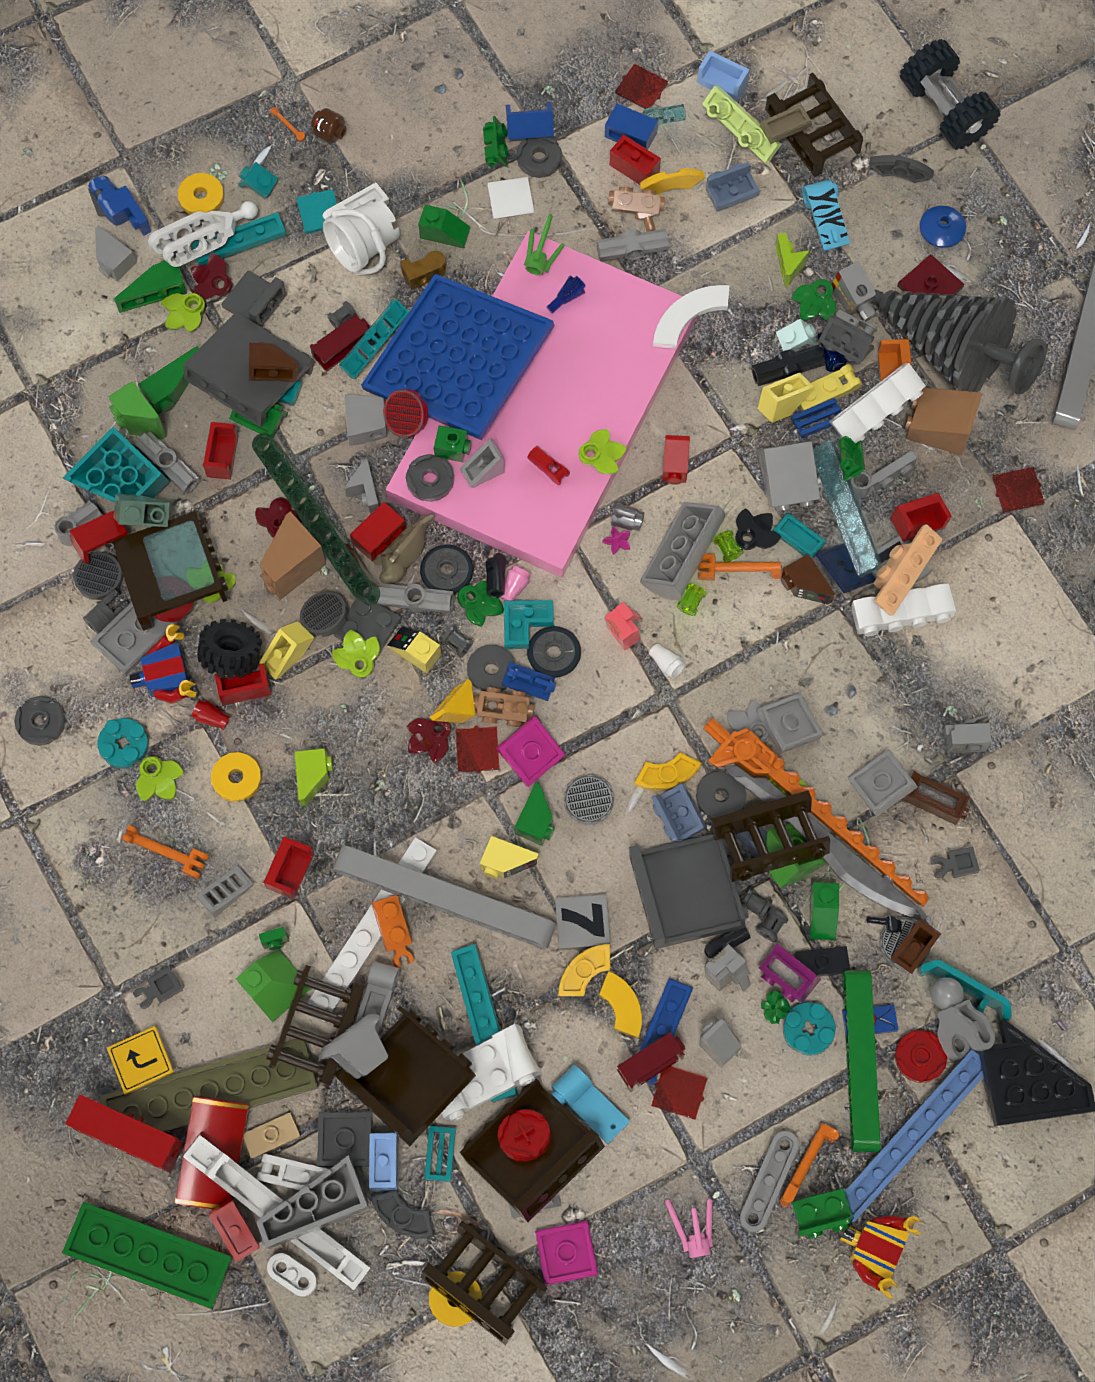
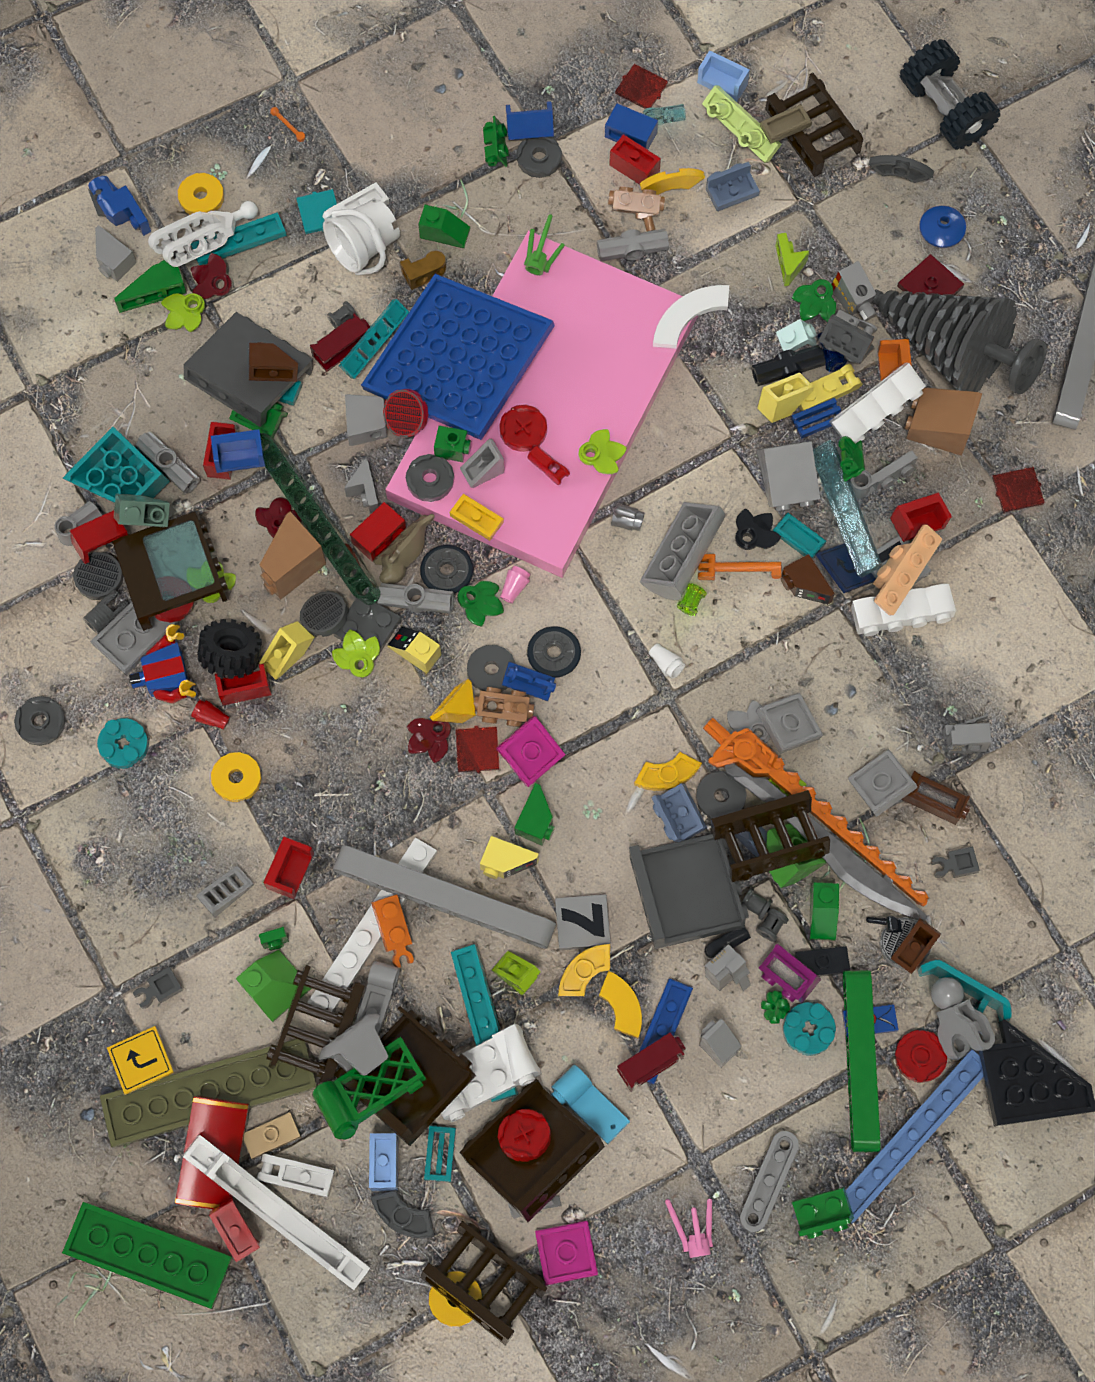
(125, 1133): red brick -> none
(135, 412): bright green slope -> none
(159, 782): lime plate -> none
(167, 384): green slope -> none
(188, 860): orange hinge -> none
(237, 451): none -> blue panel
(255, 297): dark grey bracket -> none
(257, 179): teal bracket -> none
(292, 1275): white plate -> none
(311, 773): lime slope -> none
(317, 1205): light grey wedge -> none
(328, 125): reddish brown head -> none
(342, 1112): none -> green piece
(343, 1135): dark grey plate -> none
(457, 641): dark grey bush -> none
(476, 517): none -> yellow plate
(495, 575): black bar -> none
(510, 197): white sticker -> none
(516, 972): none -> lime slope
(521, 616): teal plate -> none
(523, 428): none -> red tile
(570, 290): clear blue cone -> none
(589, 799): tile -> none
(618, 540): dark pink plant -> none
(621, 625): coral piece -> none
(675, 459): slope -> none
(679, 1092): clear red piece -> none
(728, 546): clear neon green bush -> none
(823, 1133): orange hinge -> none
(826, 213): medium azure door -> none
(879, 1248): torso -> none

